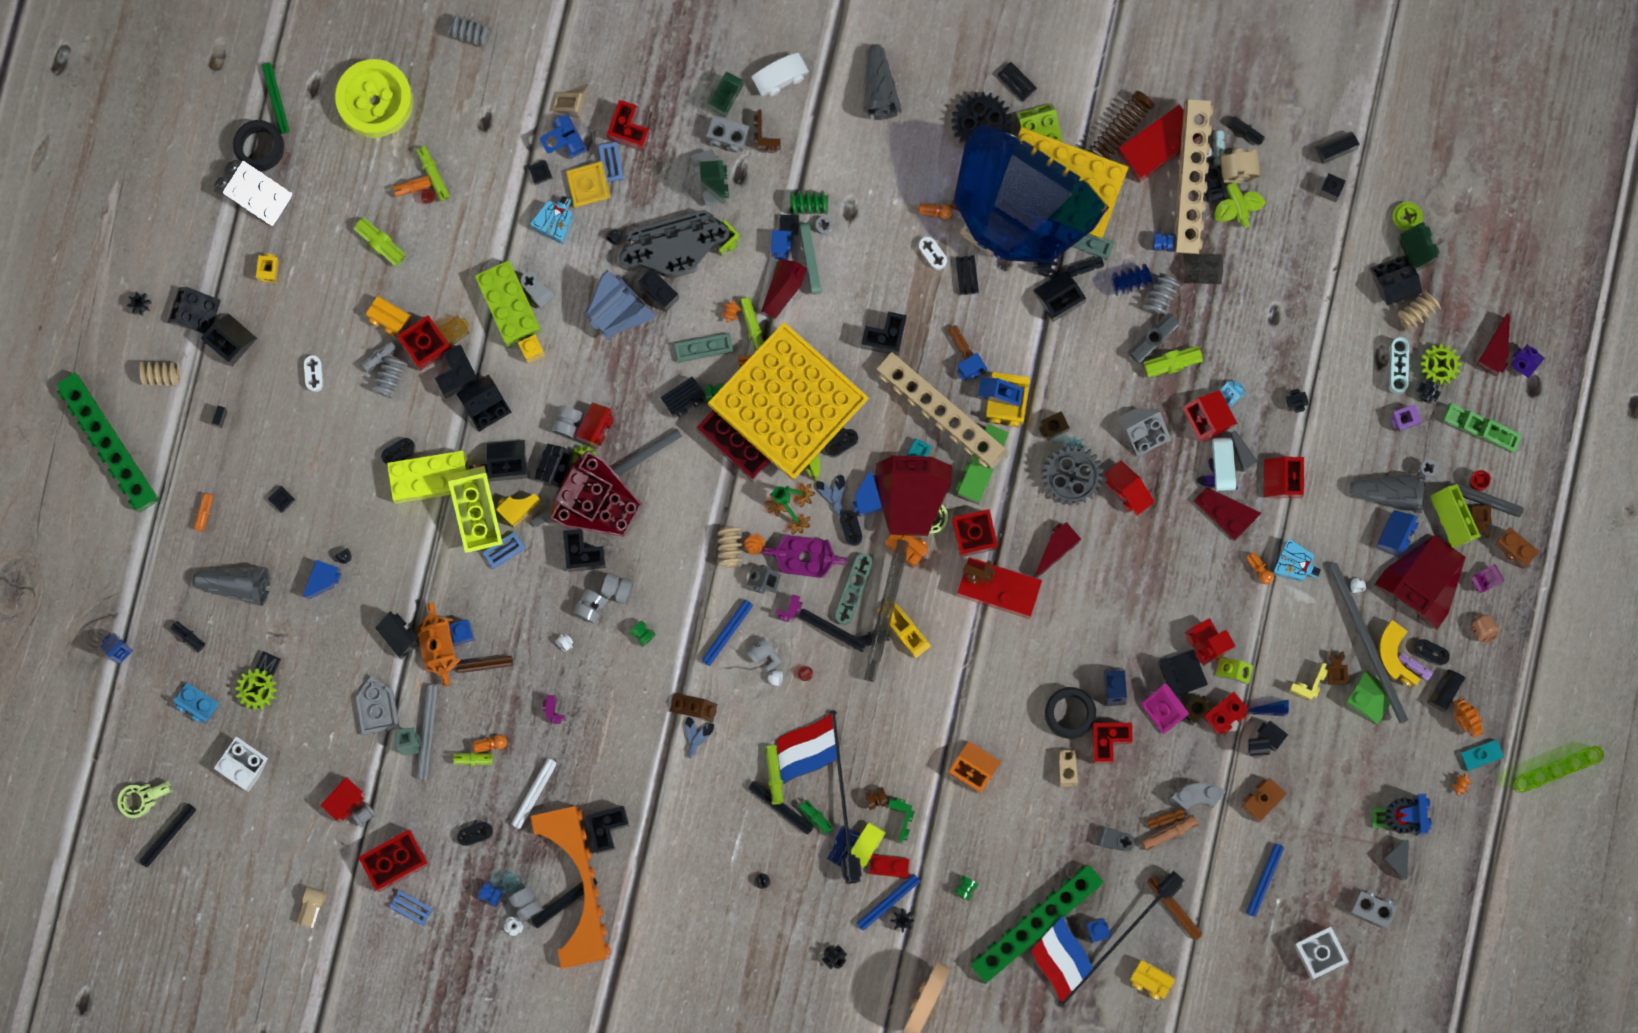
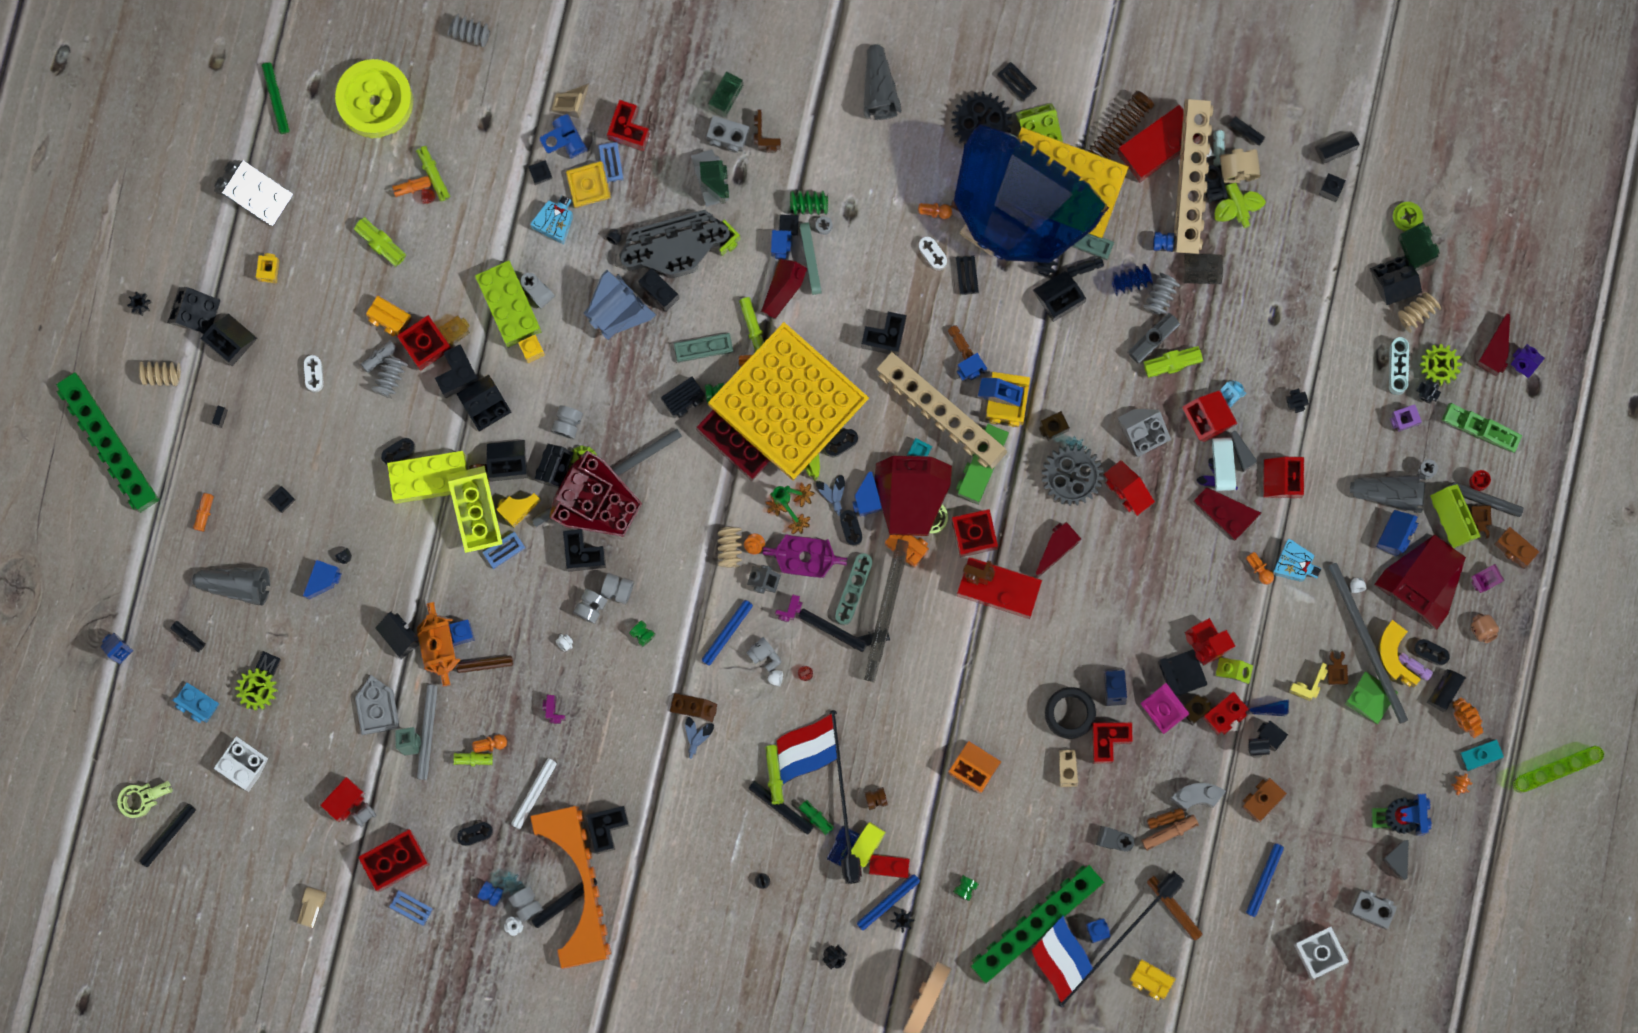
(259, 126): black tyre -> none
(595, 425): red slope -> none
(730, 311): orange wheel -> none
(780, 74): white brick -> none
(899, 805): green bracket -> none
(907, 632): yellow slope -> none

